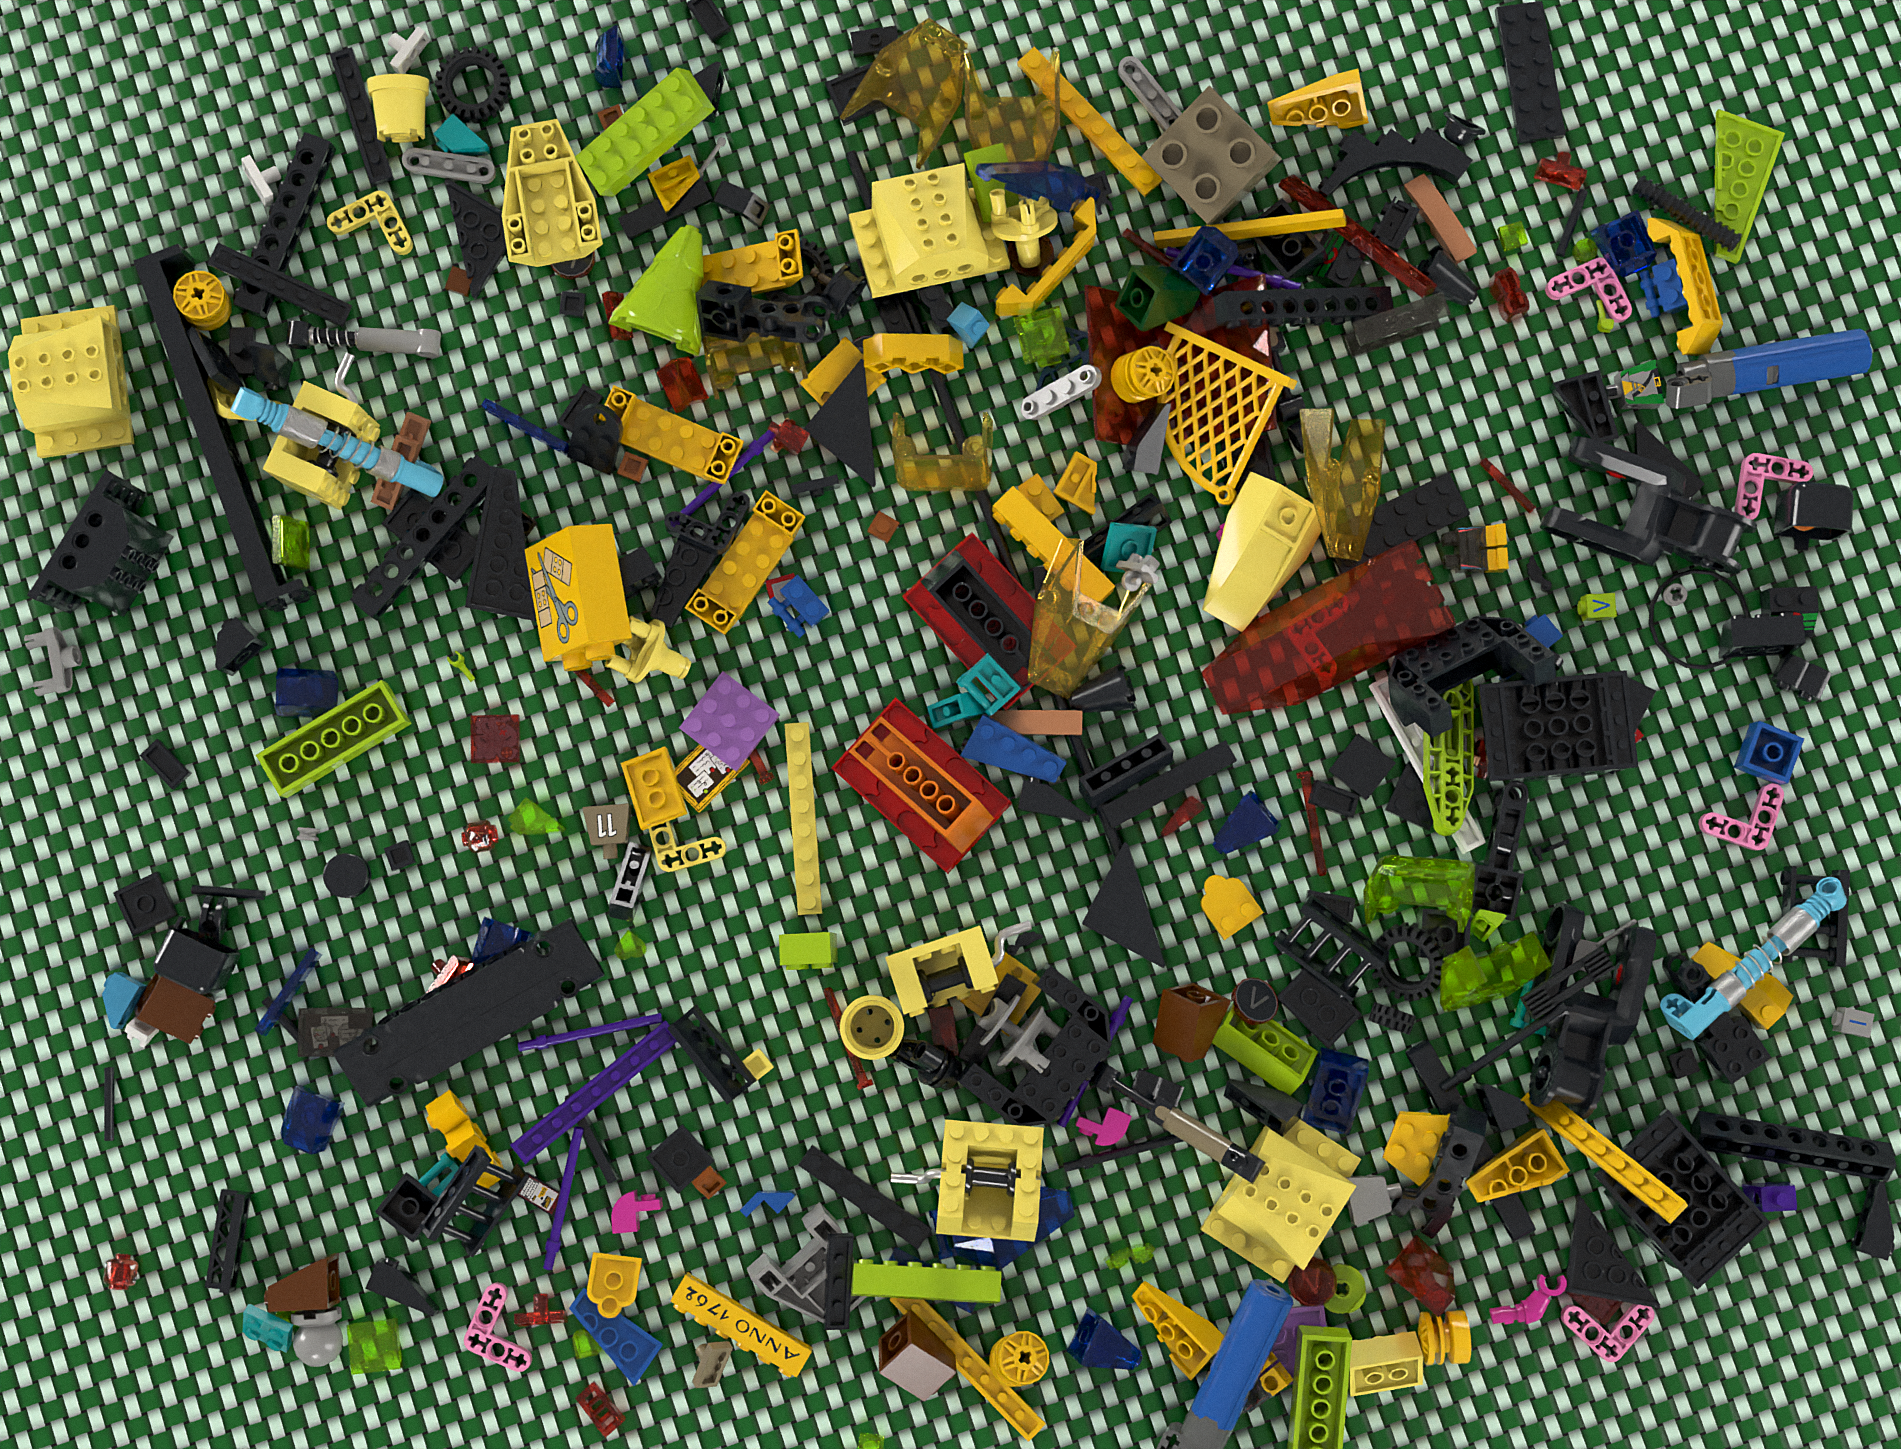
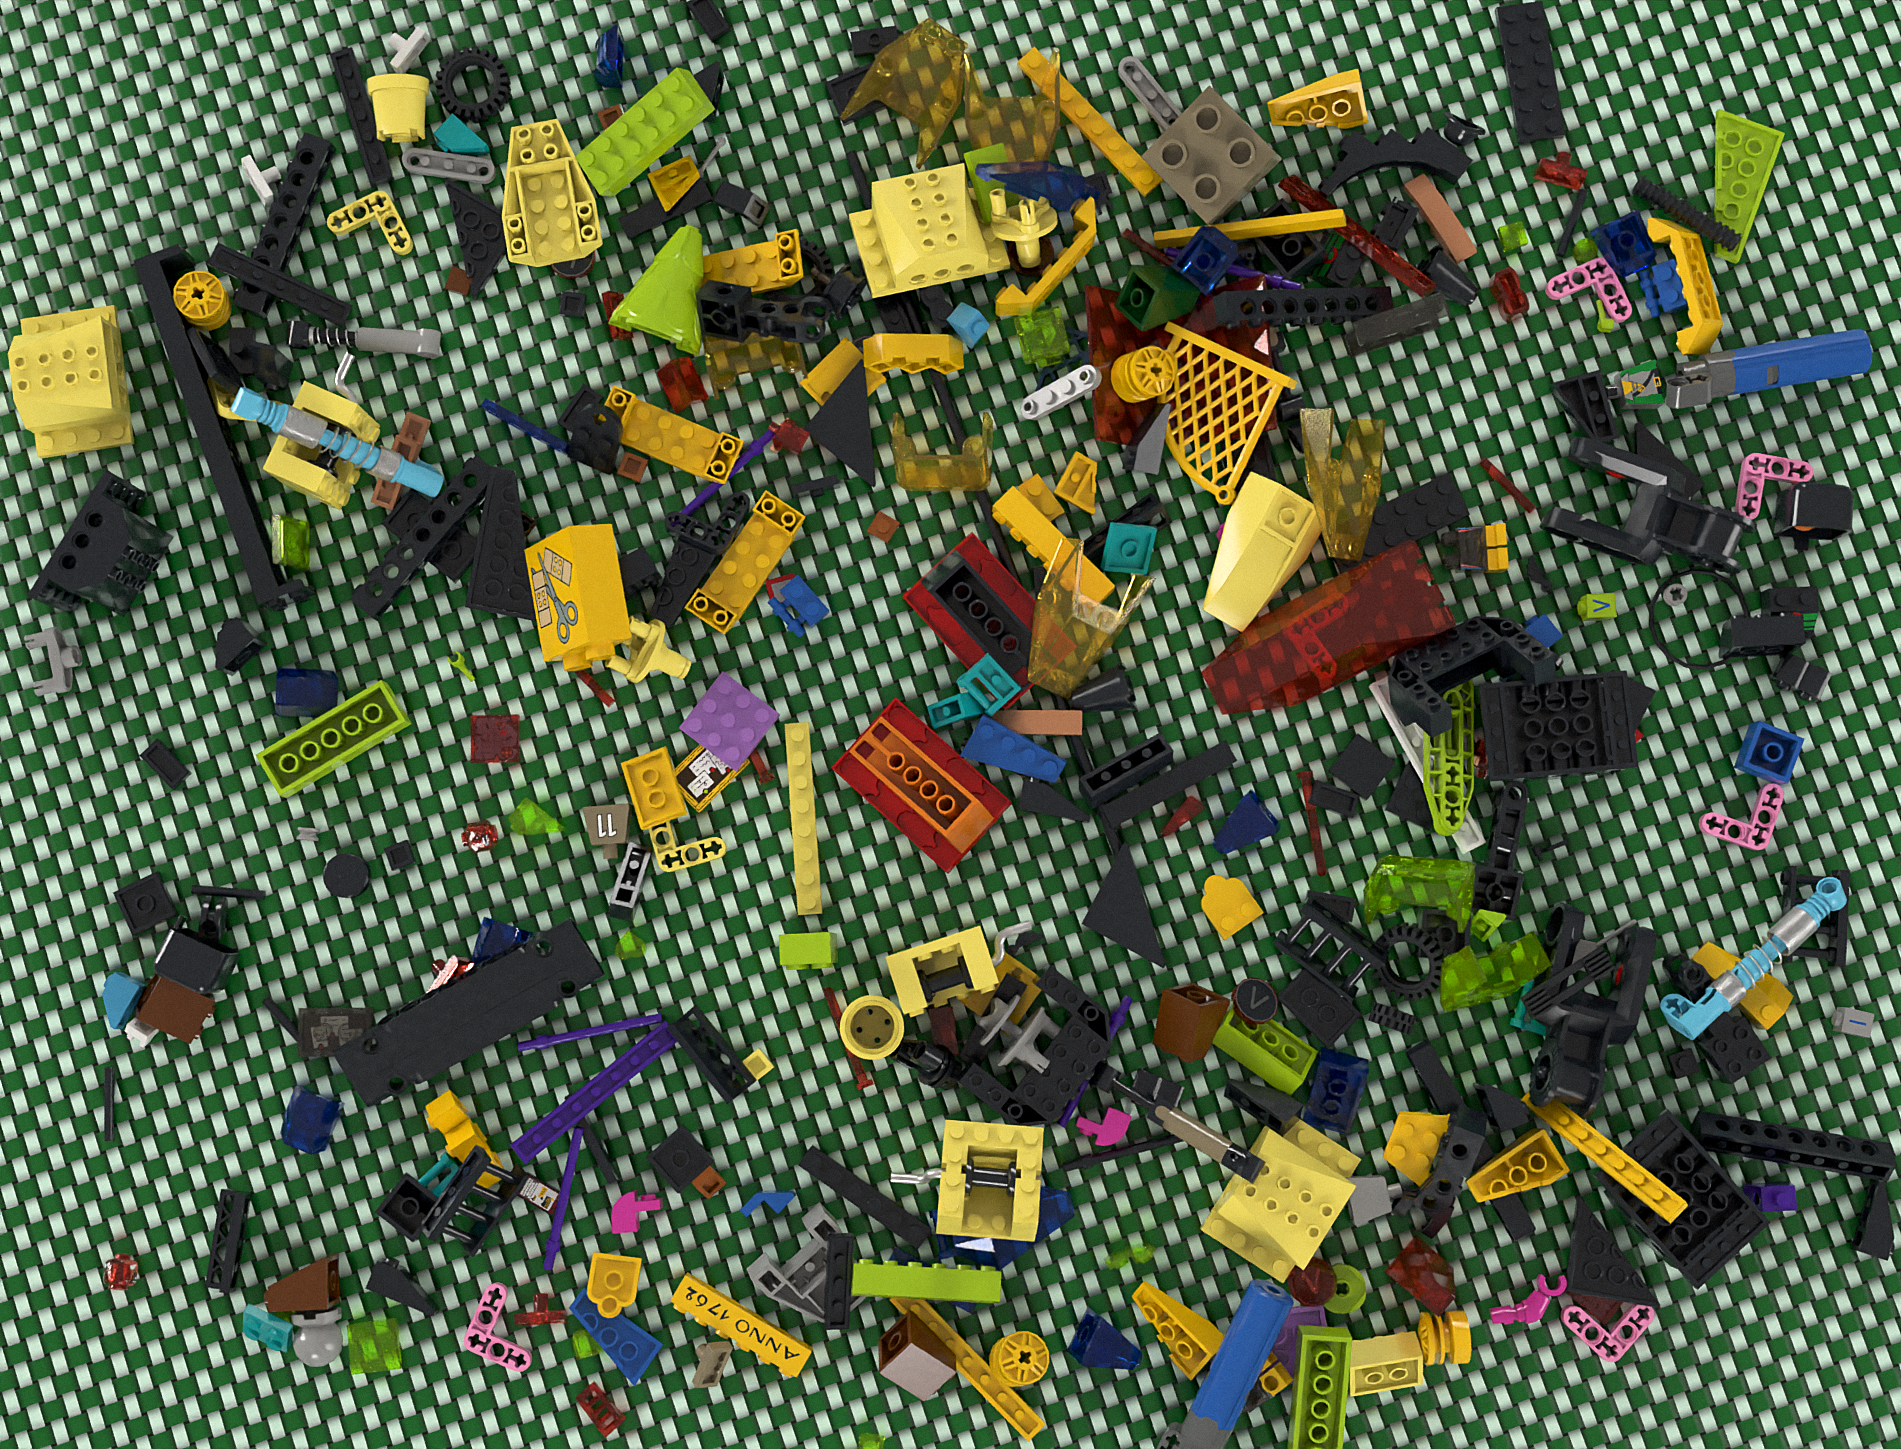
(288, 992): clear blue tile -> none
(1138, 570): light grey hips -> none
(1465, 1074): black bar -> none

